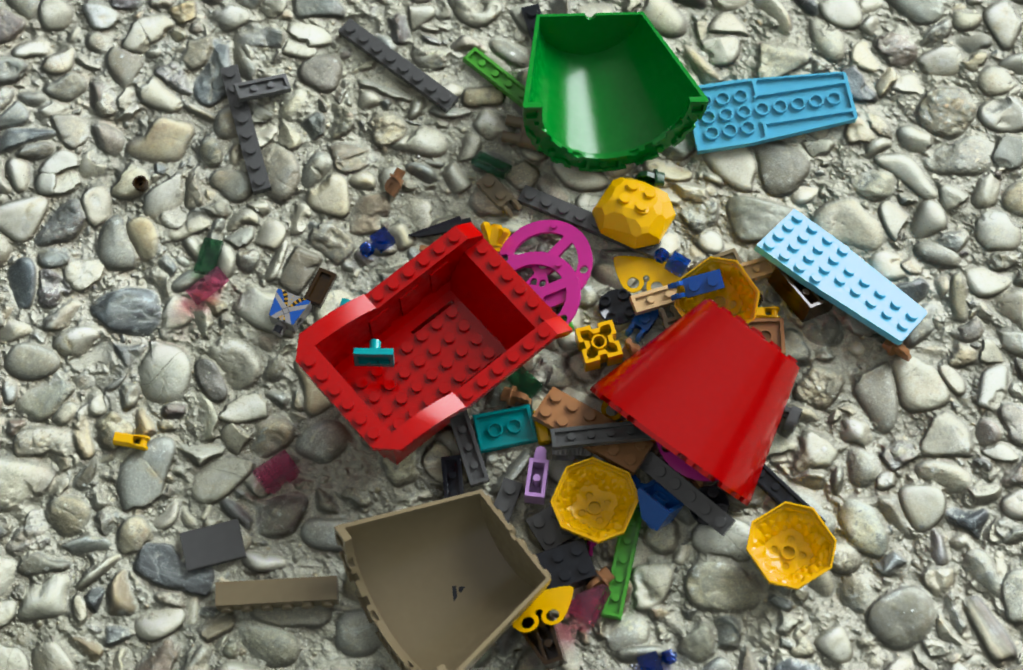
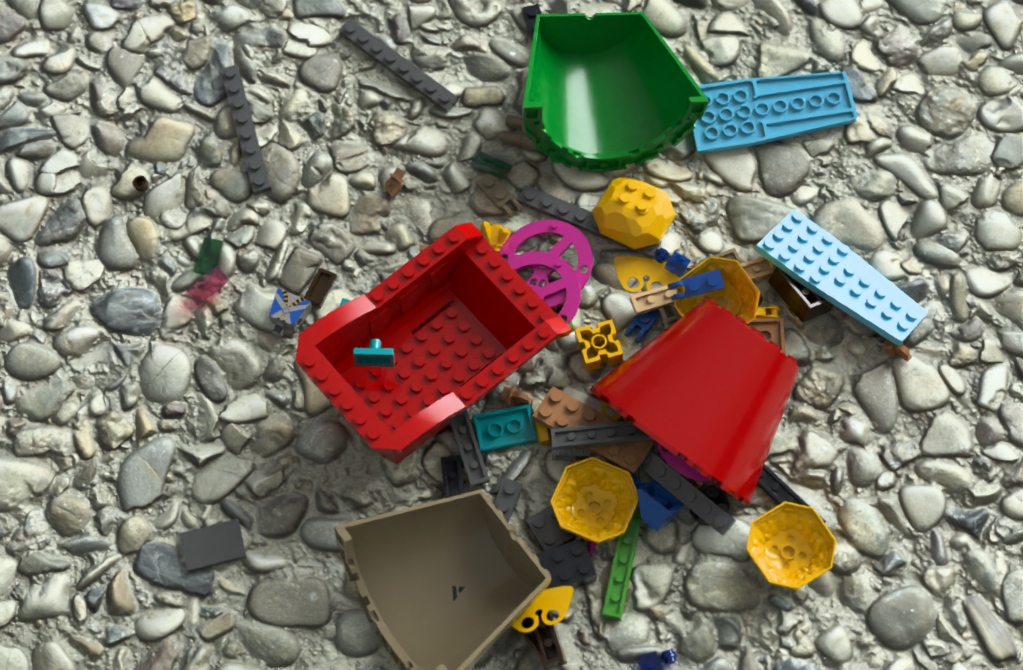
(128, 440): yellow bar -> none
(262, 88): dark grey plate -> none
(276, 472): clear pink brick -> none
(277, 593): dark tan brick -> none
(381, 240): clear blue plate -> none
(440, 228): black bar -> none
(496, 75): bright green tile -> none
(525, 382): clear green tile -> none
(537, 477): lavender hinge -> none
(589, 604): clear pink slope -> none
(604, 577): medium nougat piece -> none
(616, 306): black dish -> none
(629, 348): medium nougat piece -> none
(653, 178): dark green piece -> none
(793, 416): dark grey piece -> none

